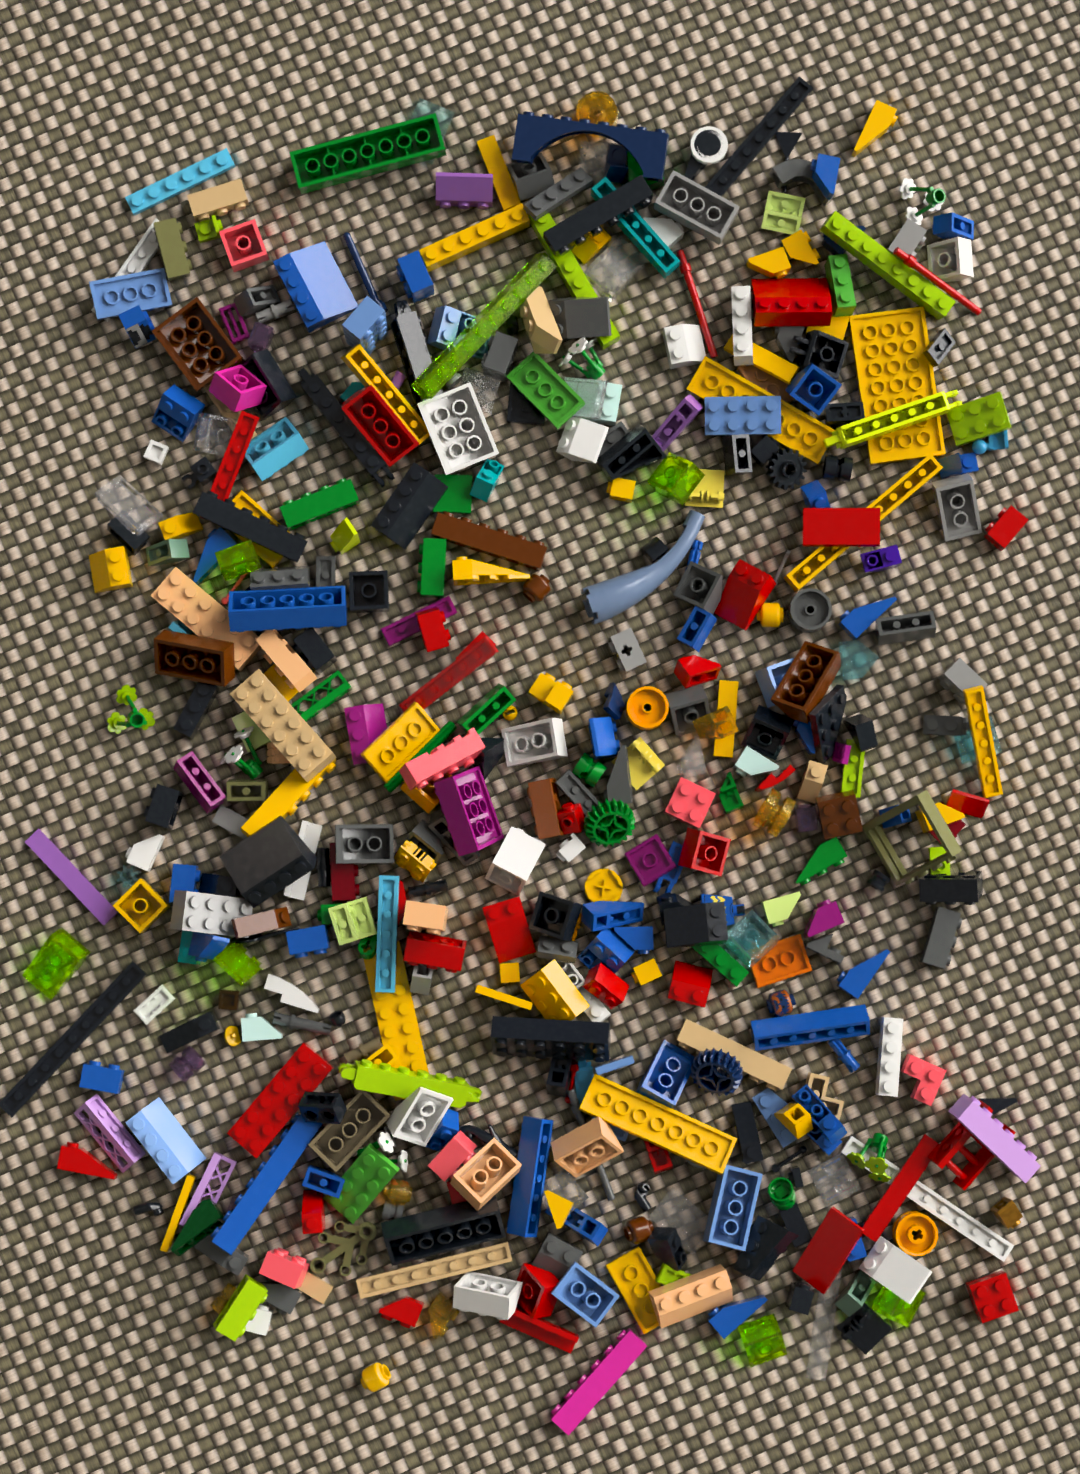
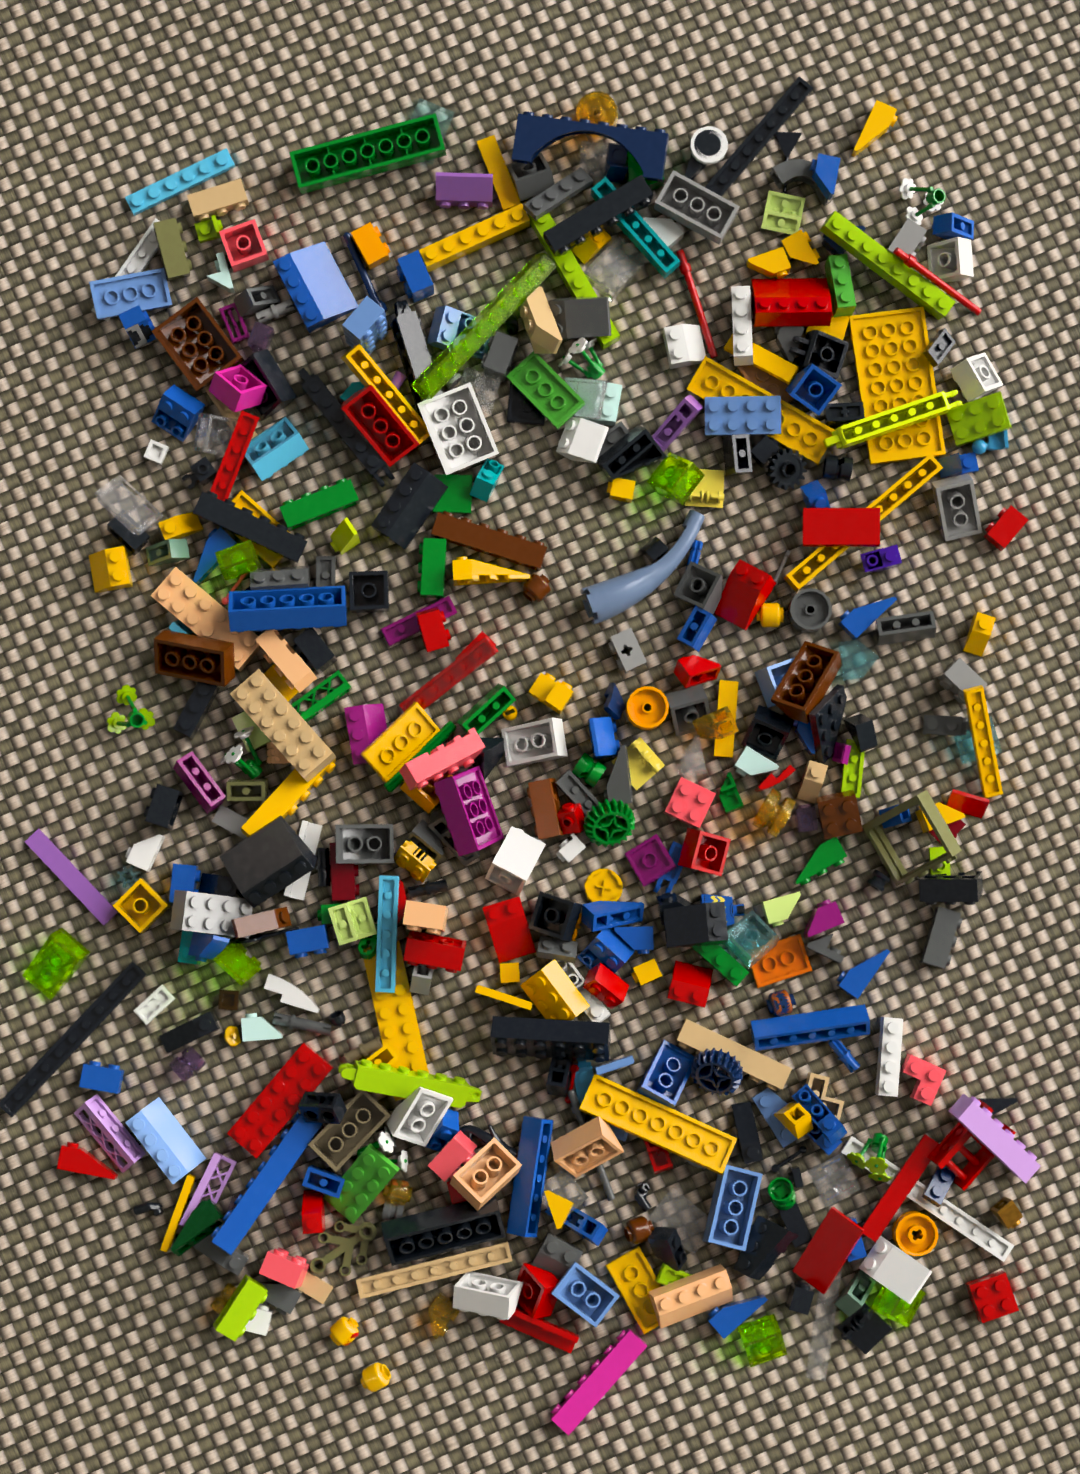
(222, 278): none -> light aqua slope
(344, 1331): none -> yellow head
(370, 246): none -> light orange piece
(404, 1310): red slope -> none
(938, 1186): none -> plate
(976, 377): none -> white slope
(979, 633): none -> yellow slope

